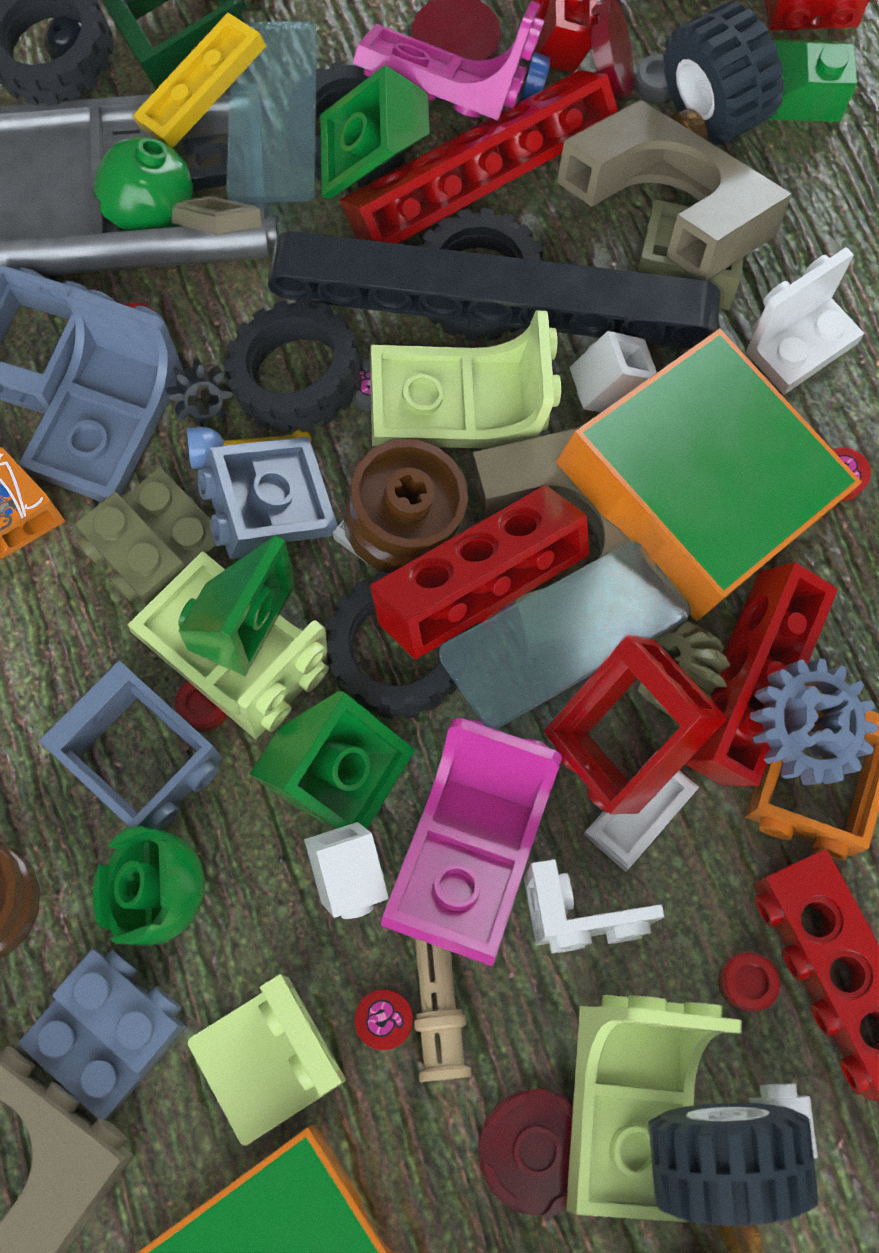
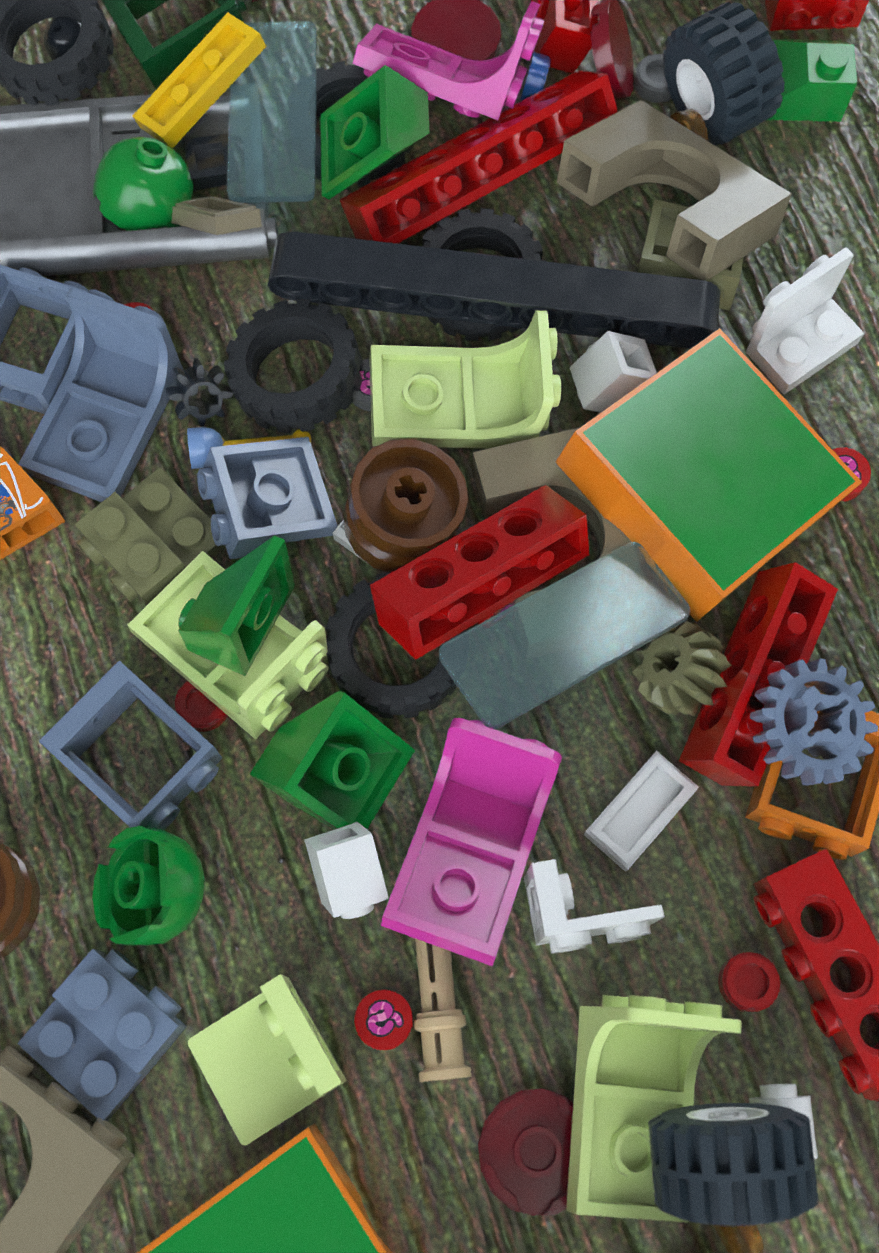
(672, 688): red window -> none

